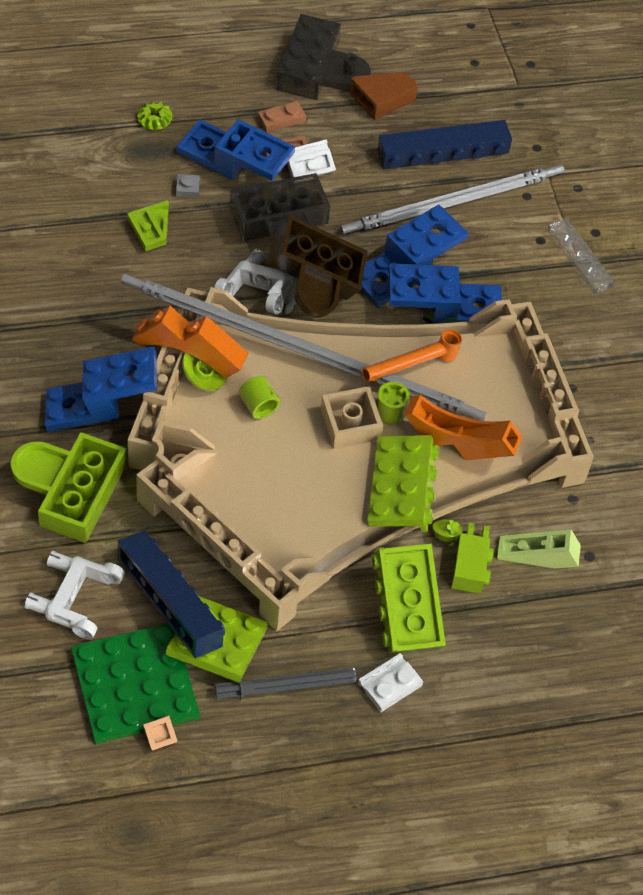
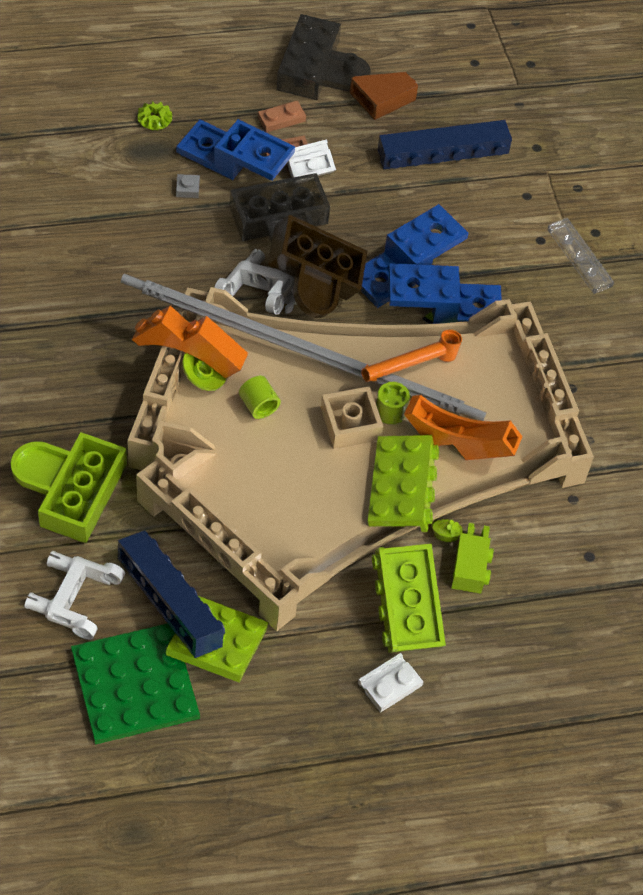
(102, 386): blue bracket -> none
(151, 225): lime wing -> none
(160, 733): light nougat plate -> none
(285, 683): dark grey axle -> none
(452, 199): light grey axle -> none
(541, 549): yellowish green slope -> none

